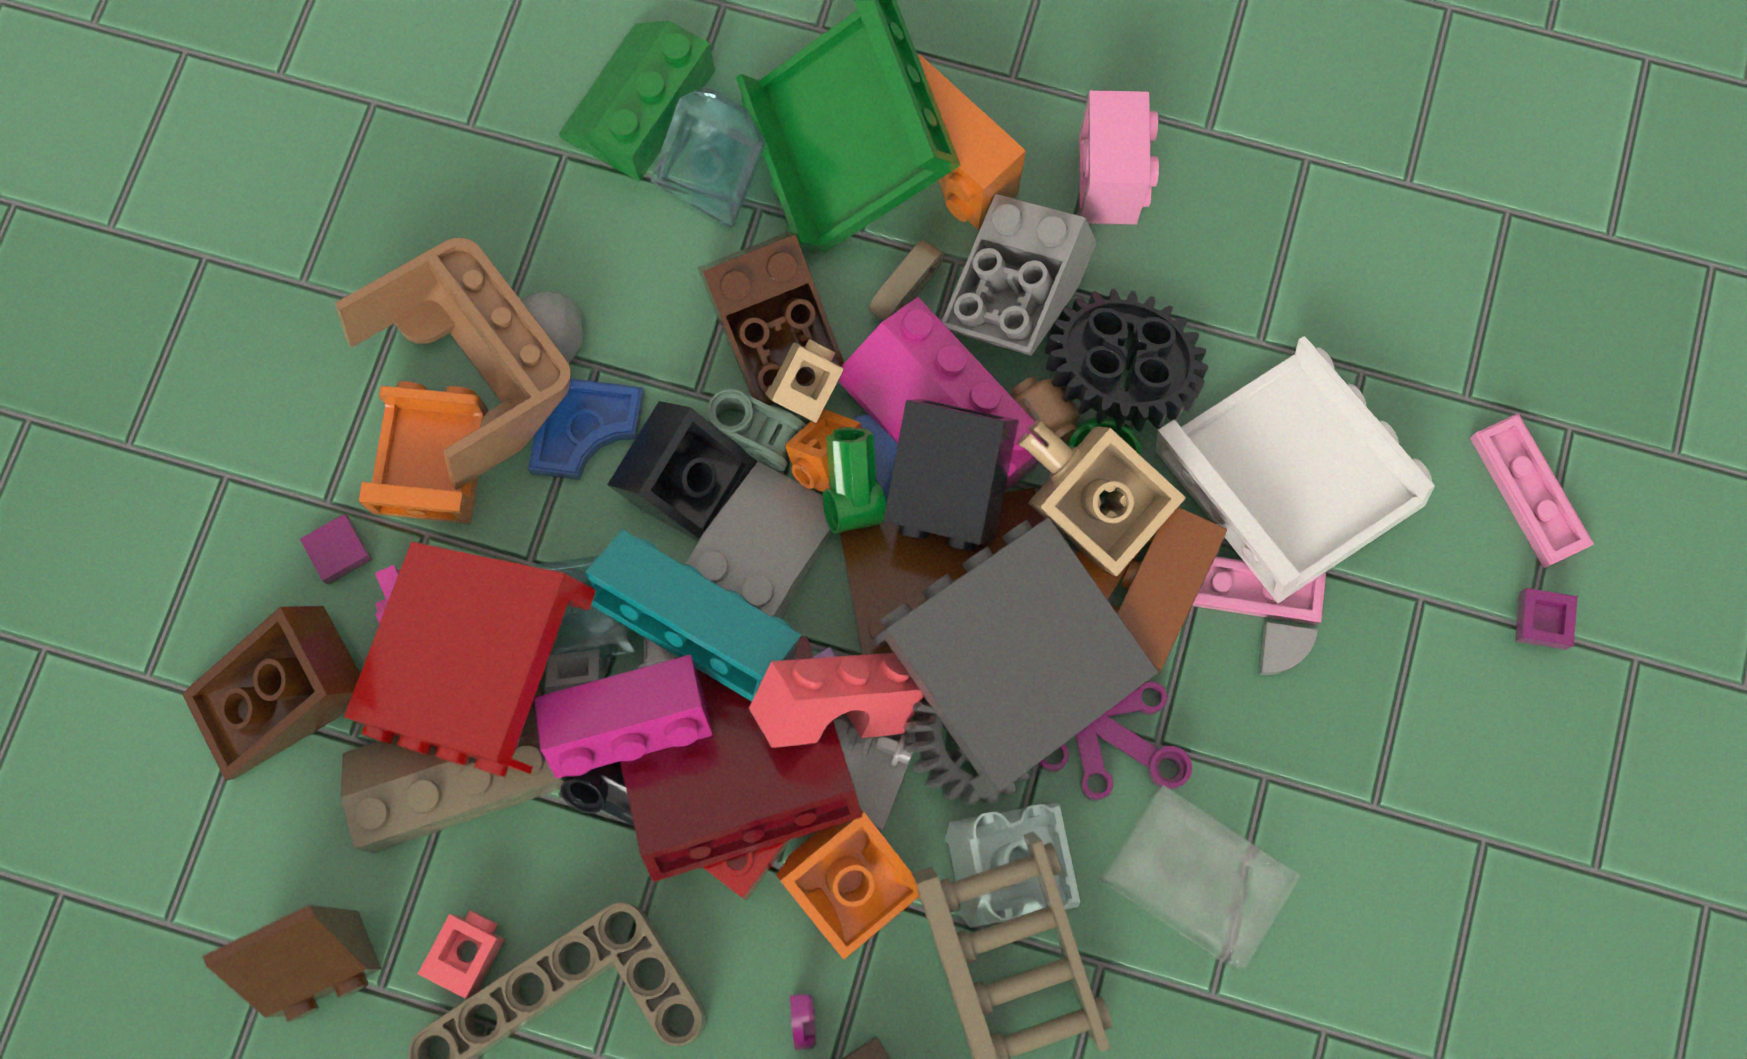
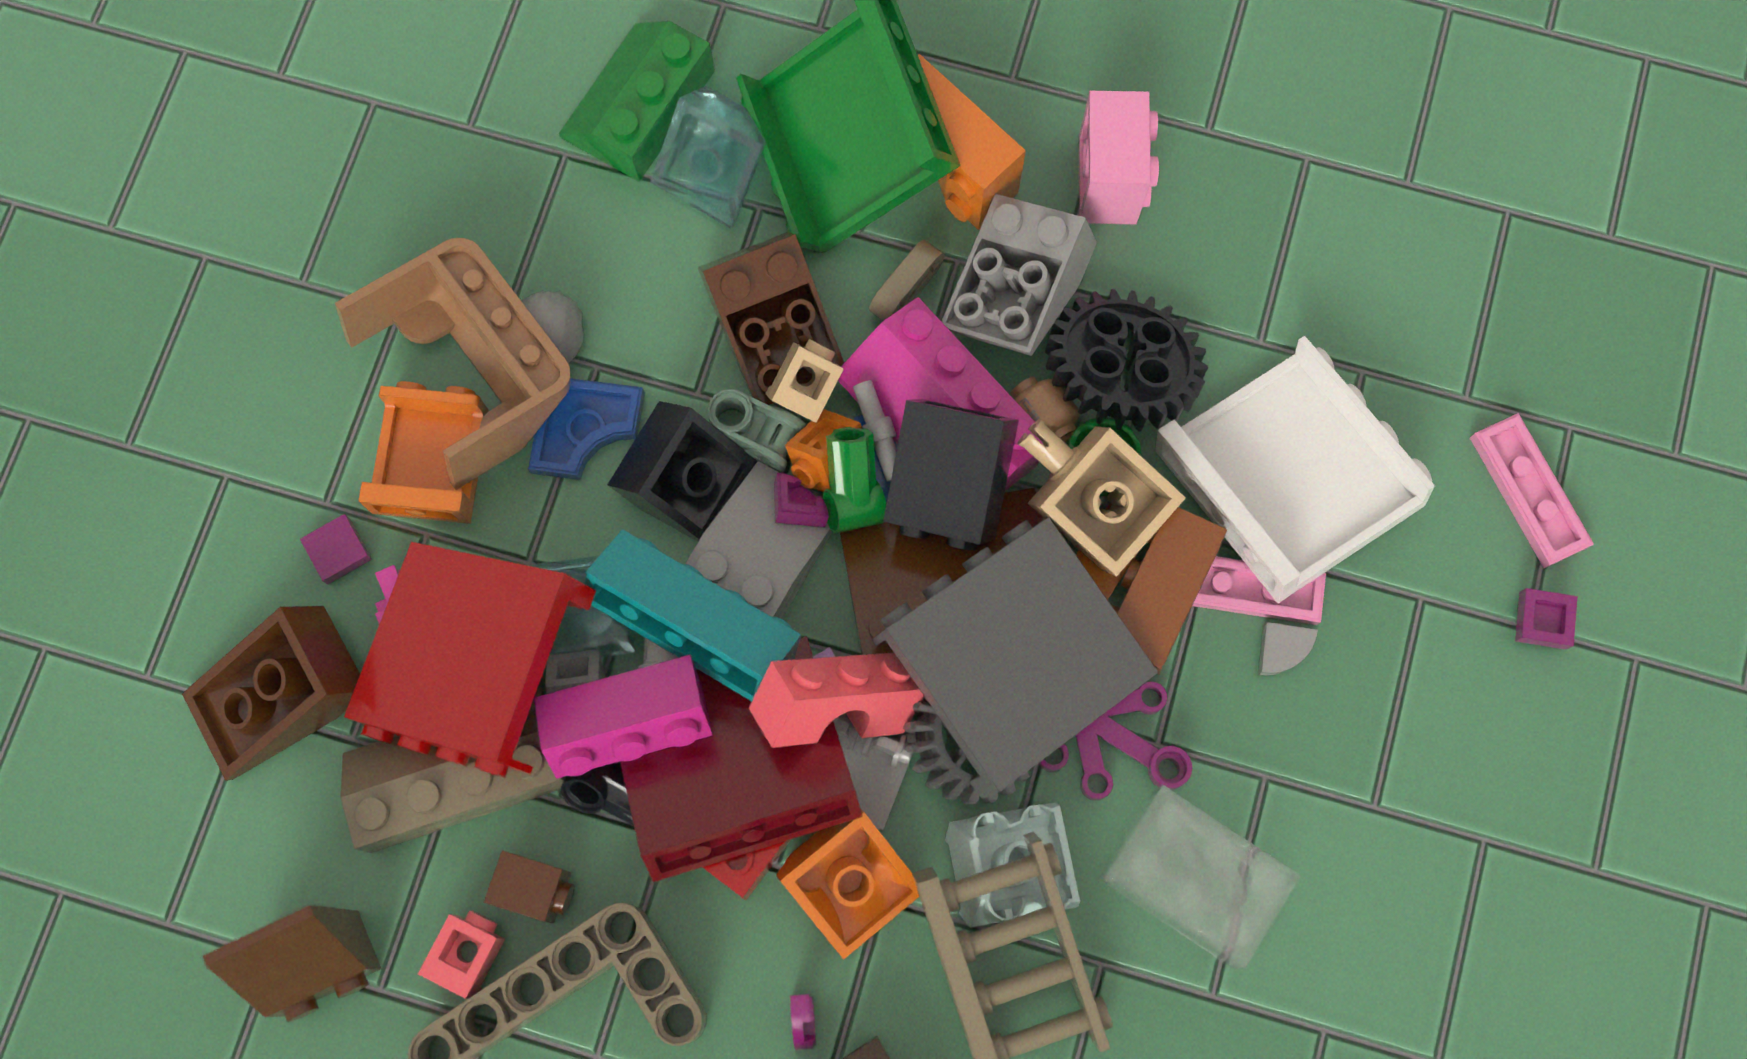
(529, 888): none -> reddish brown brick
(797, 504): none -> magenta tile
(878, 424): none -> light grey bar

